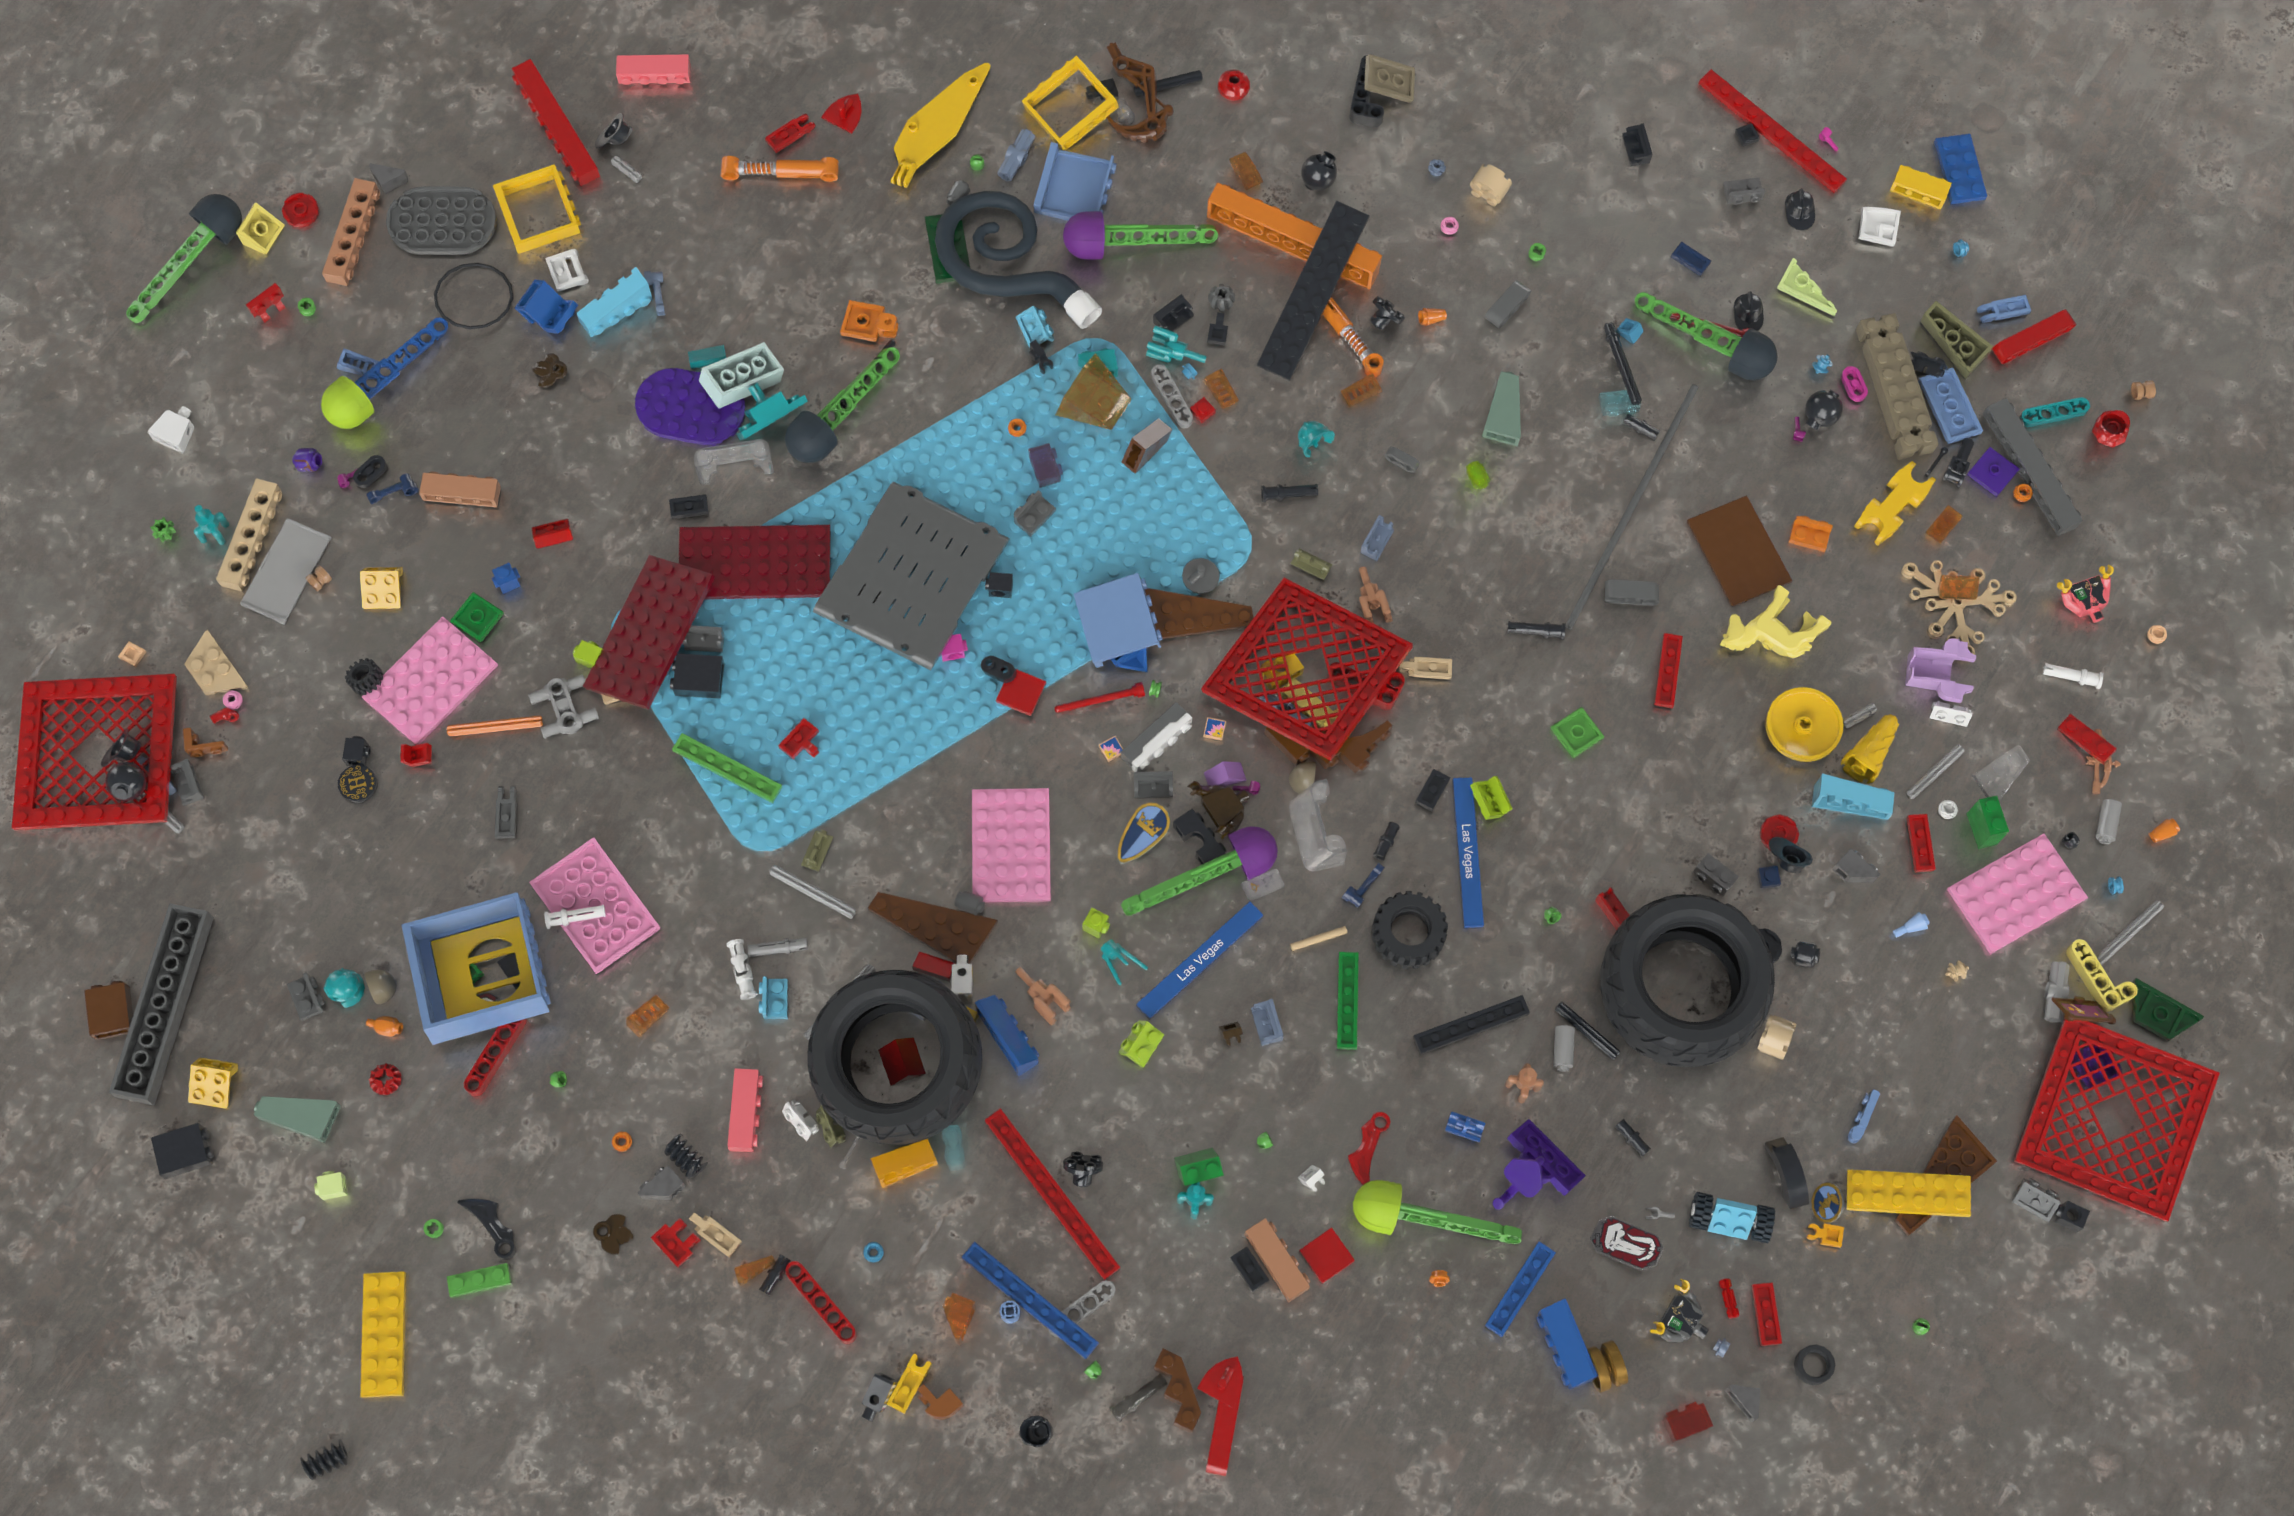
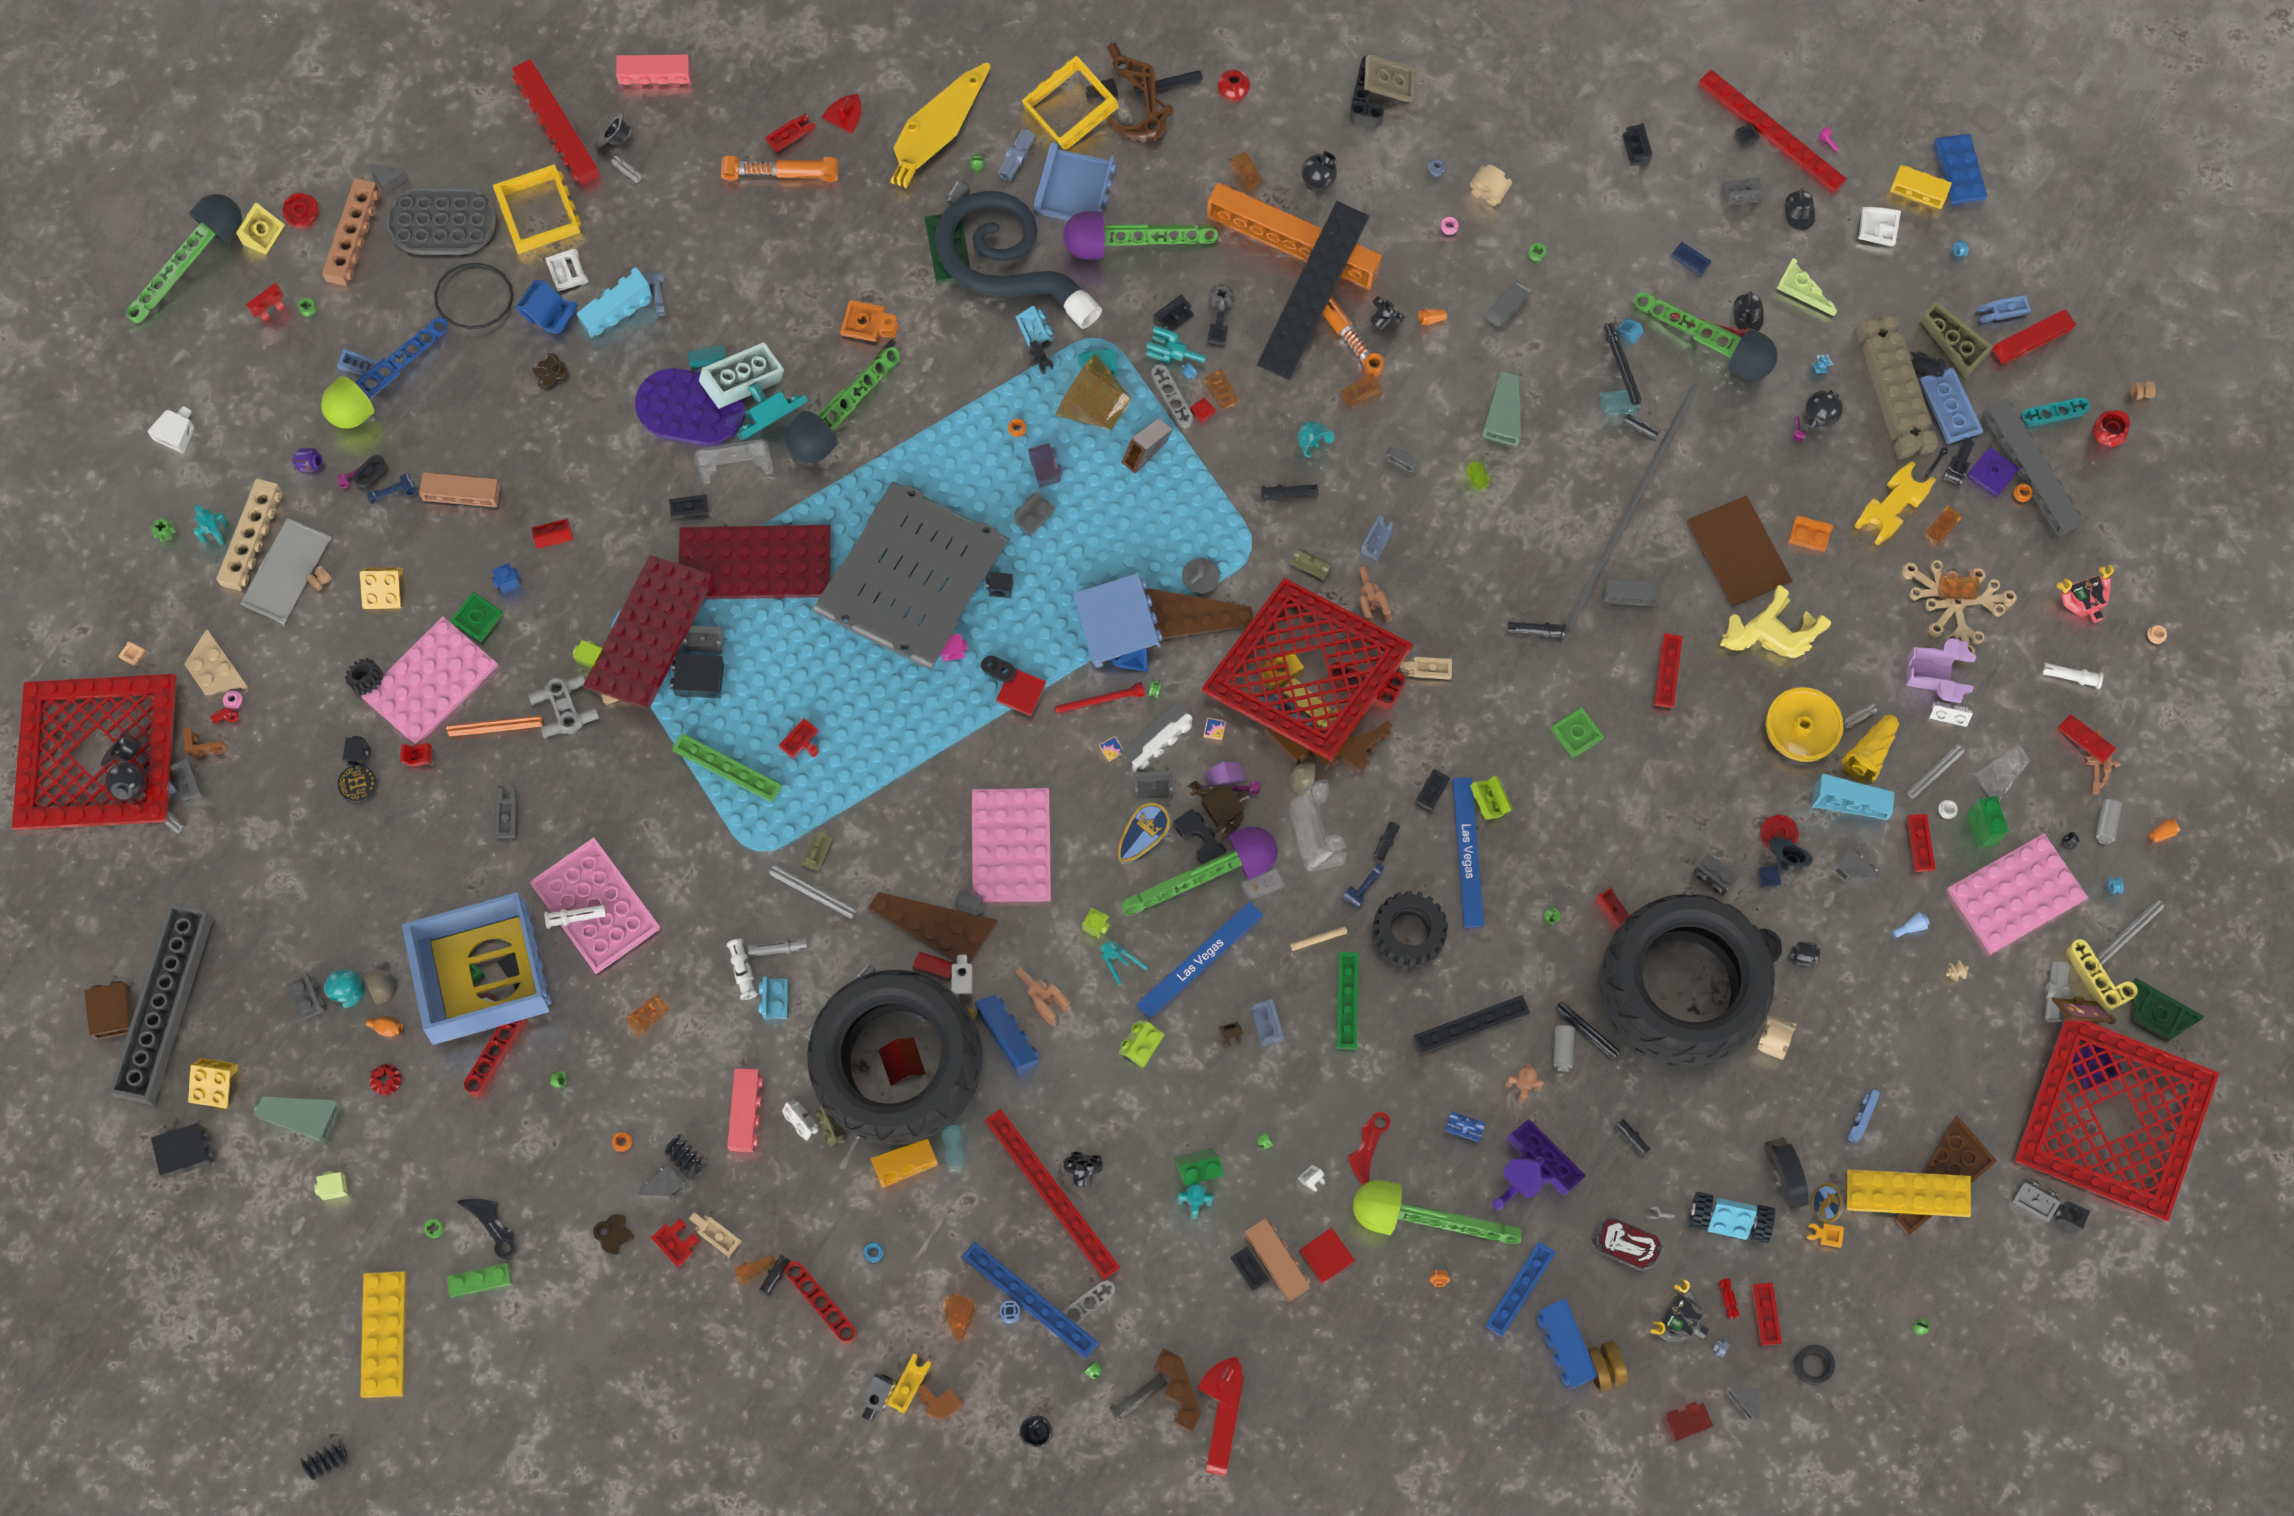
(1855, 385): dark pink plate -> none

